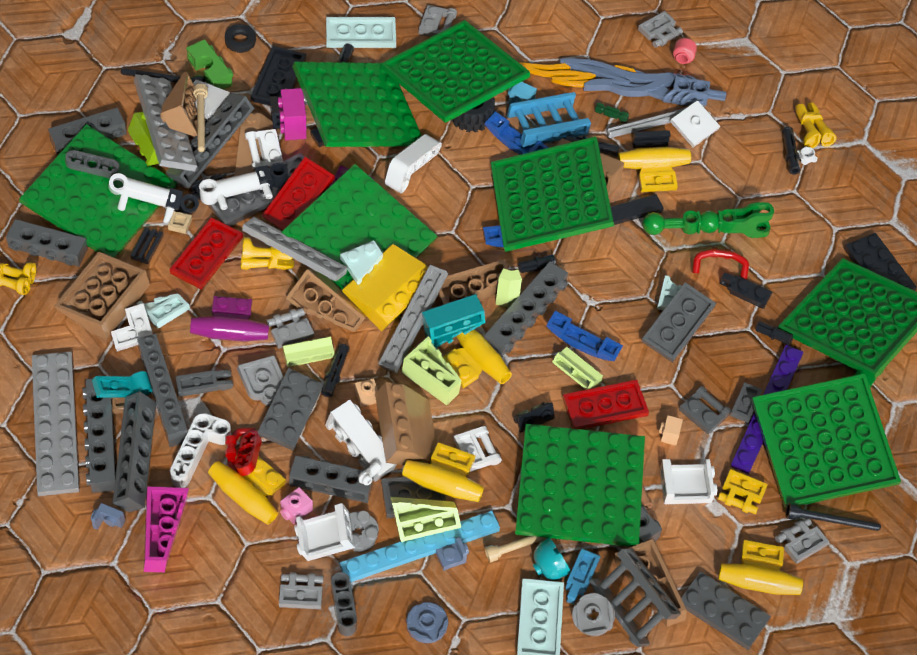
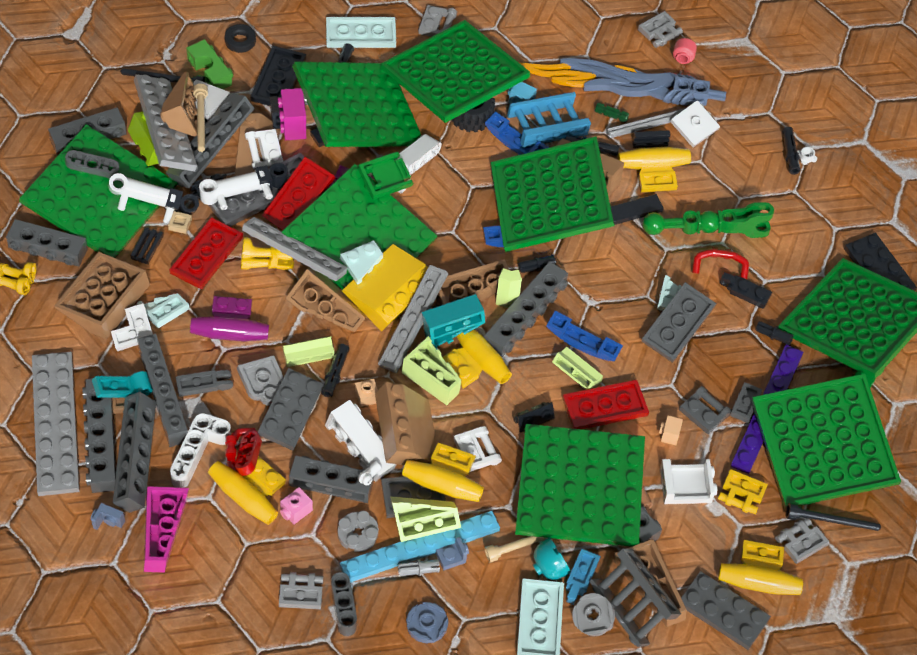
(293, 332): light grey plate -> none
(324, 534): white panel -> none
(388, 174): none -> green container
(418, 567): none -> light grey axle
(808, 119): yellow piece -> none

